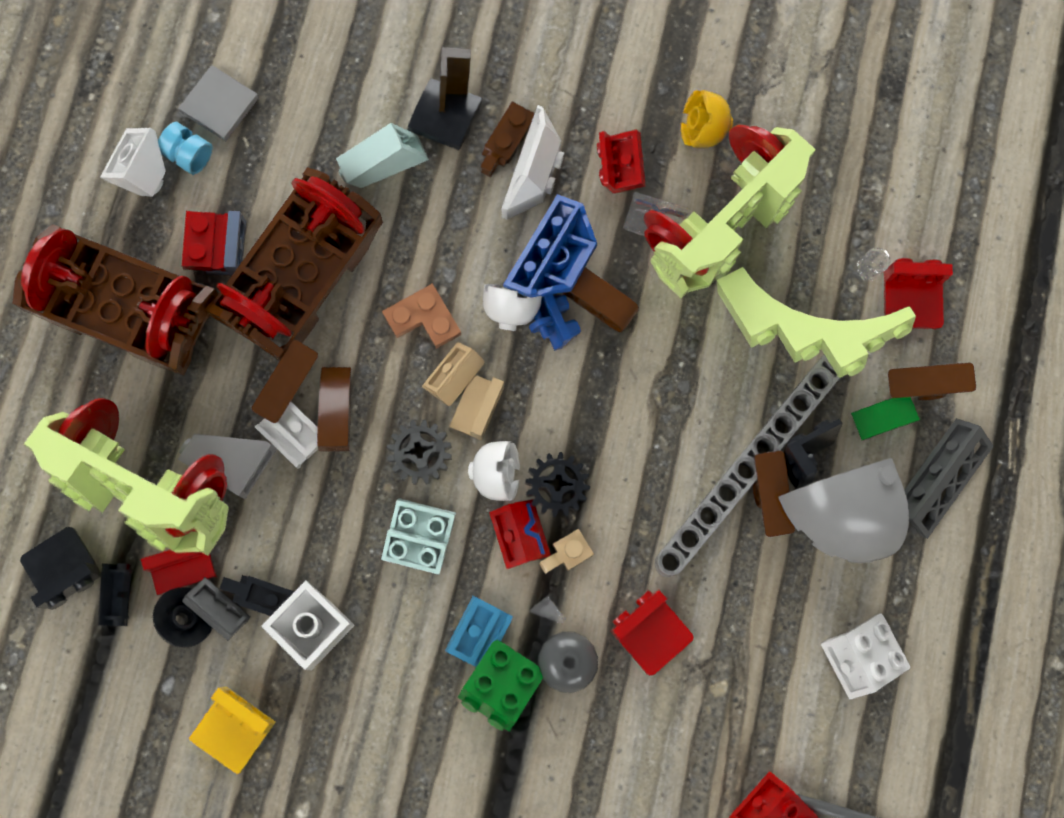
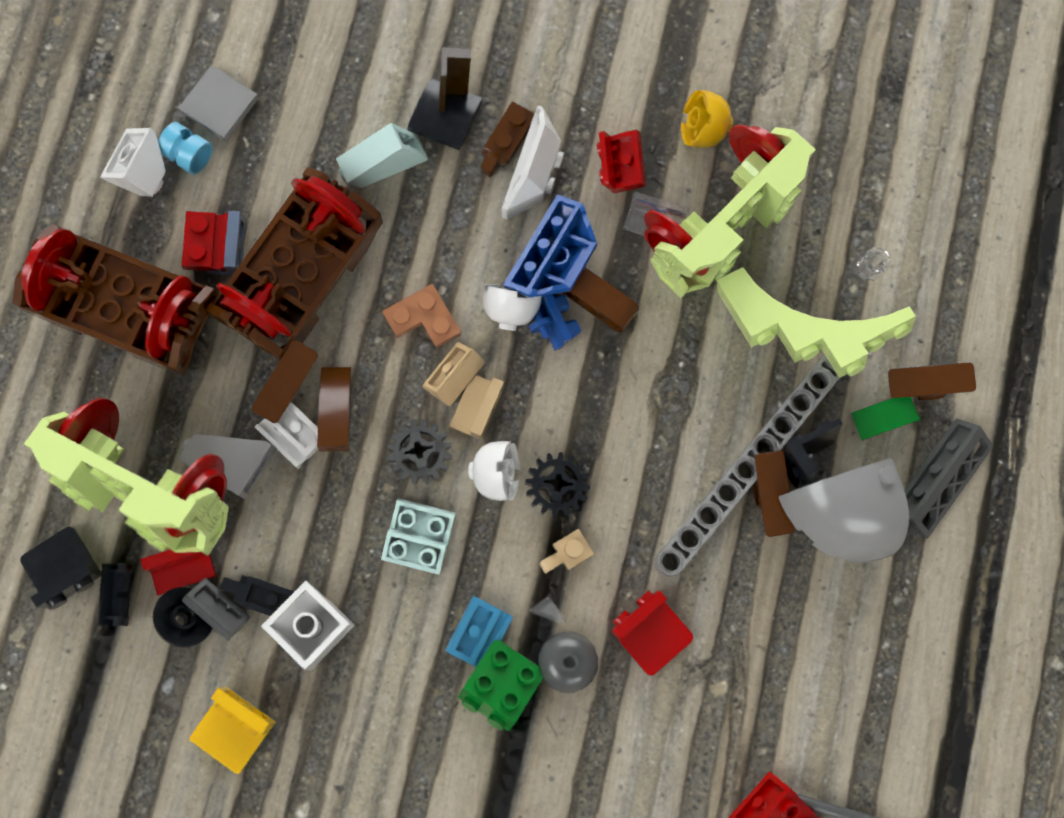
(519, 533): red panel -> none
(866, 657): white bracket -> none
(919, 287): red bracket -> none

